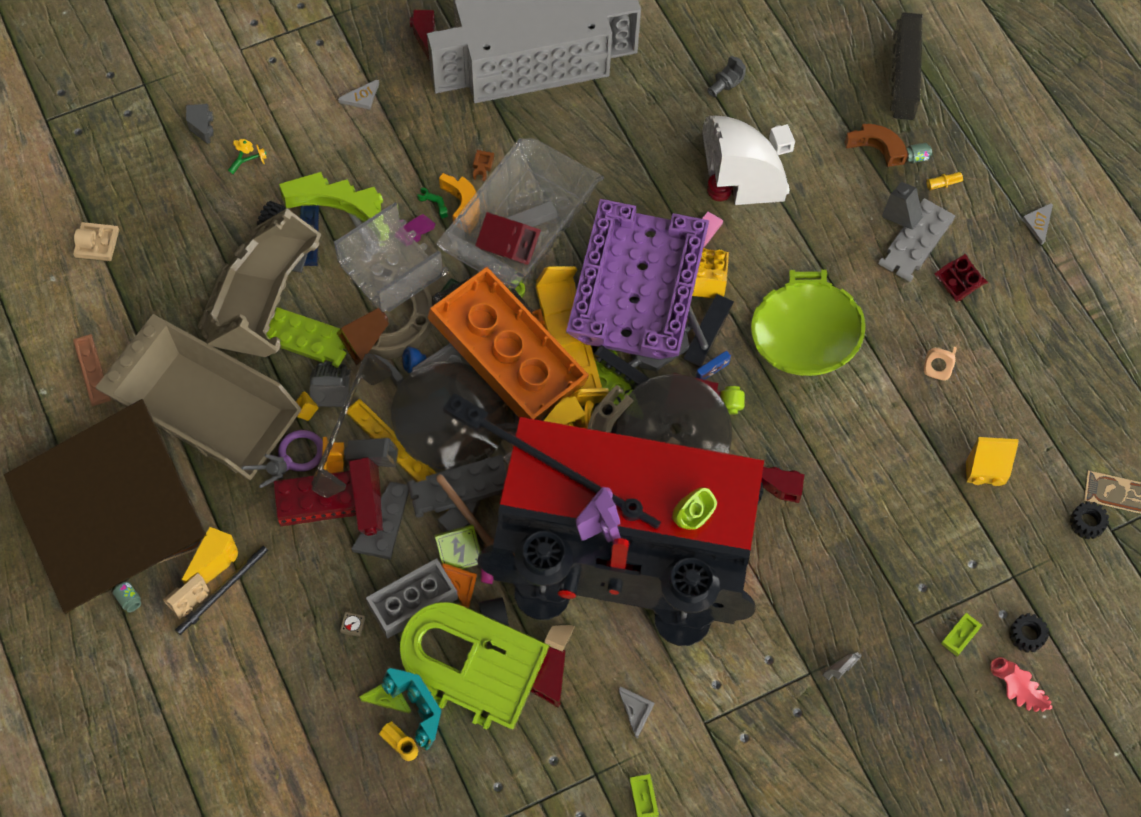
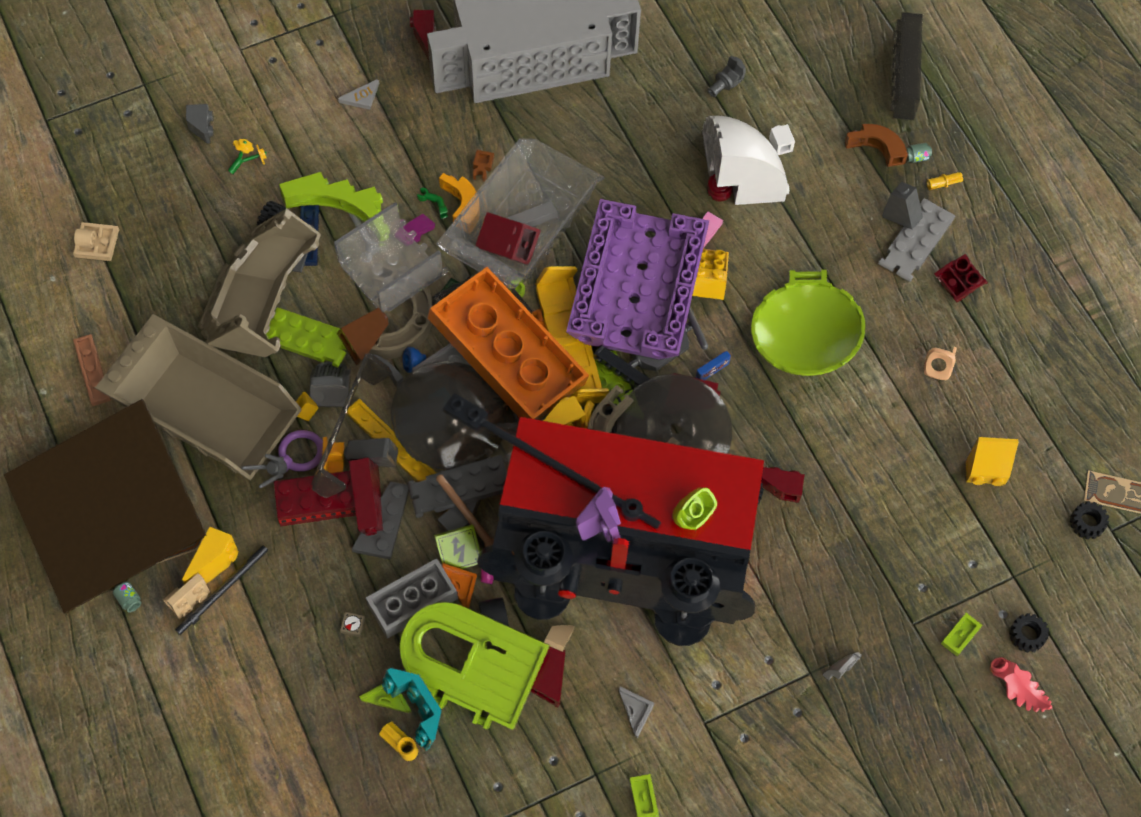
(711, 328): black slope -> none
(733, 399): lime head -> none
(1038, 222): light grey tile -> none

